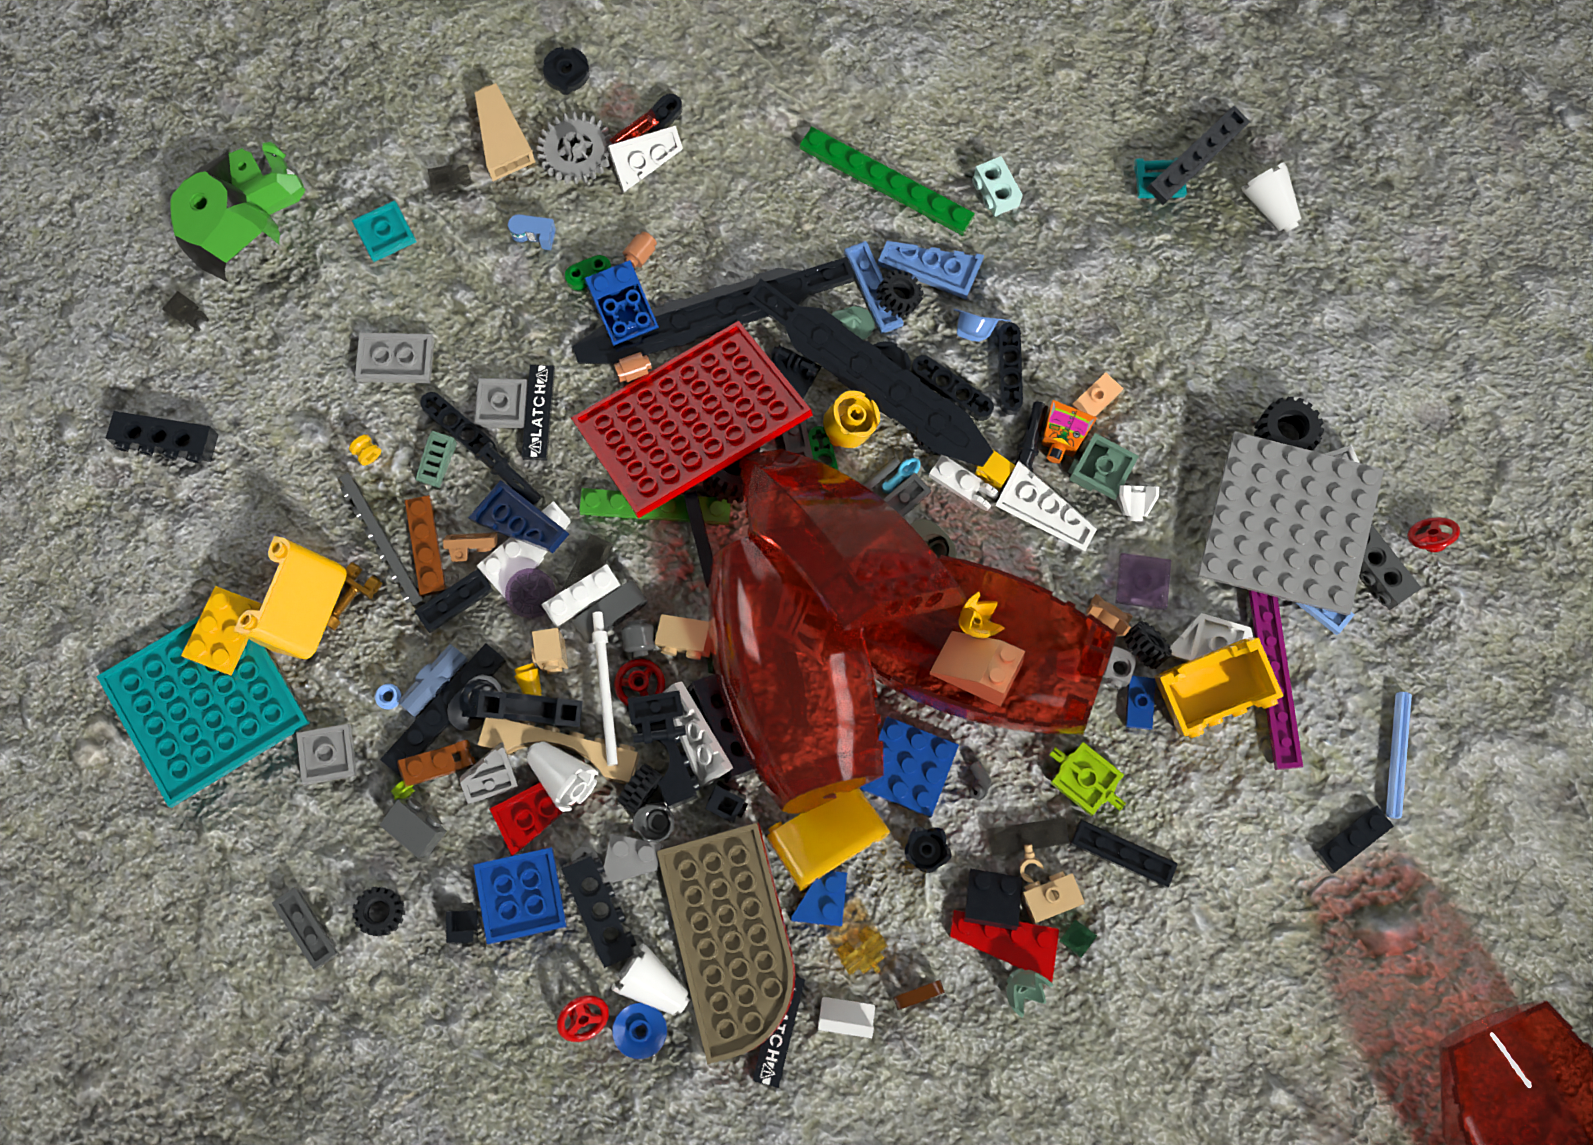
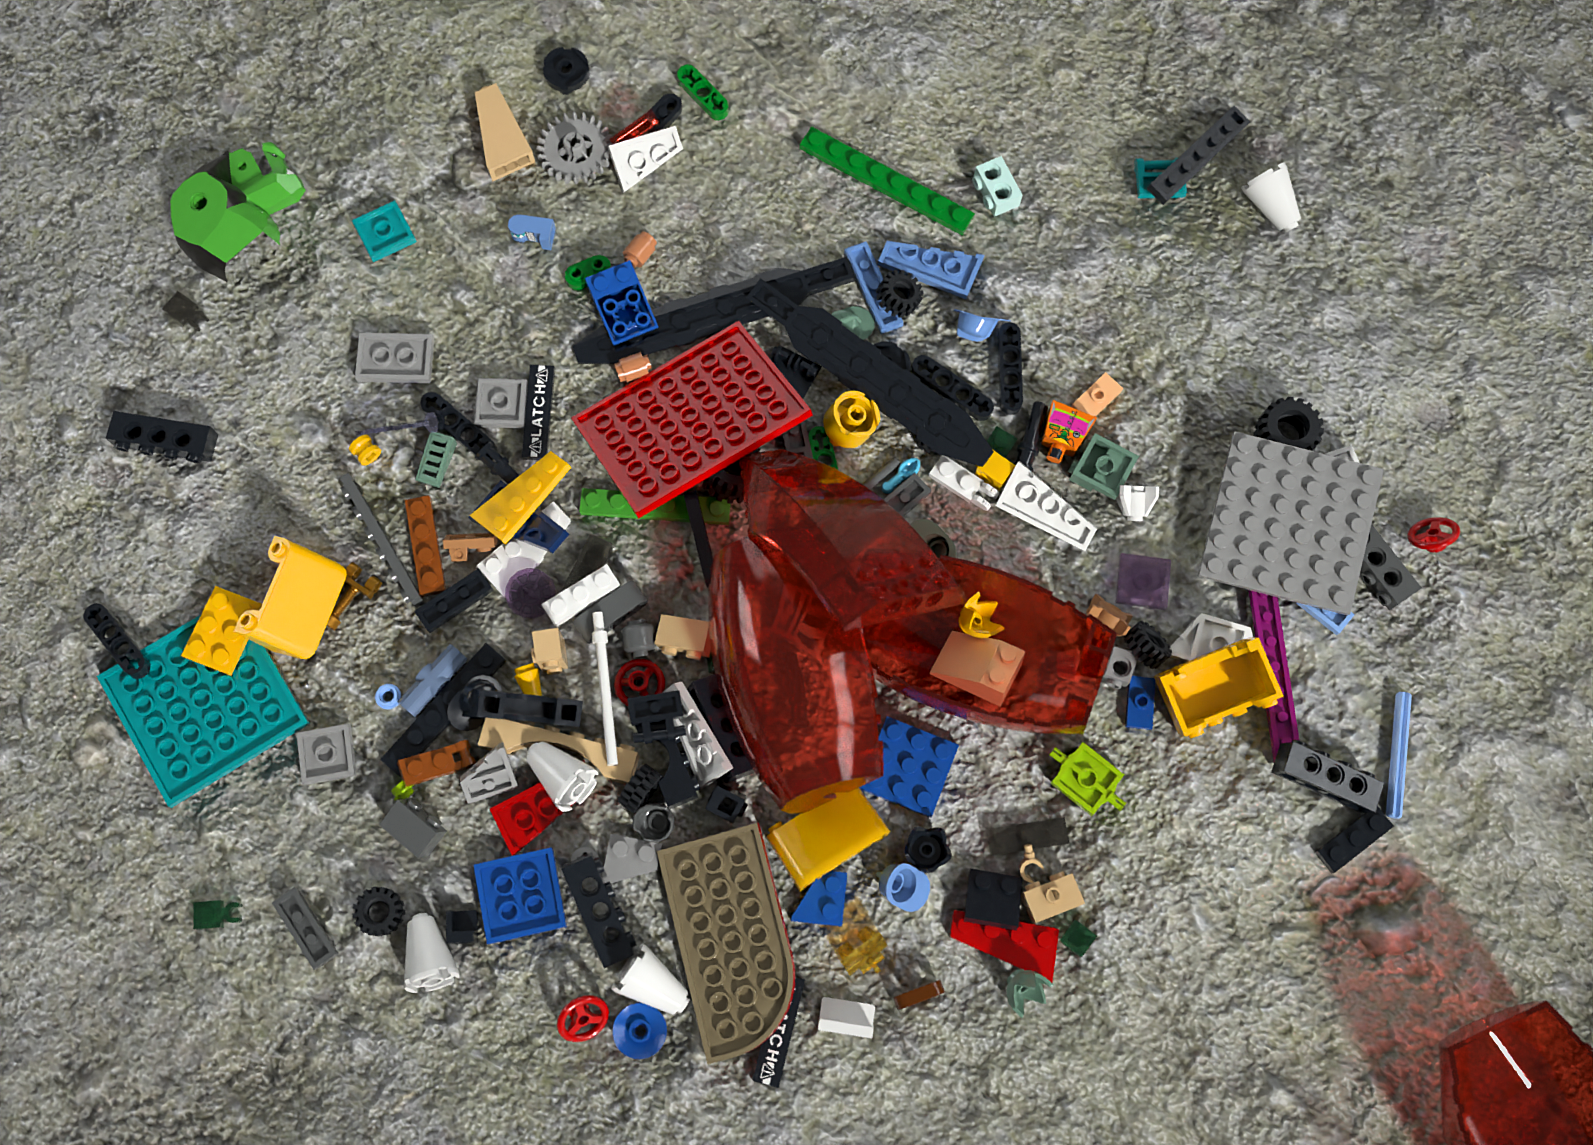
(116, 641): none -> black beam
(212, 914): none -> clear green plate
(427, 956): none -> white cone
(433, 422): none -> clear purple piece
(445, 178): clear smoke plate -> none
(519, 499): none -> yellow wing
(701, 82): none -> green beam
(904, 886): none -> medium blue piece
(981, 783): dark grey arm -> none
(1001, 441): none -> clear green plate
(1124, 853): black tile -> none
(1290, 766): none -> brick

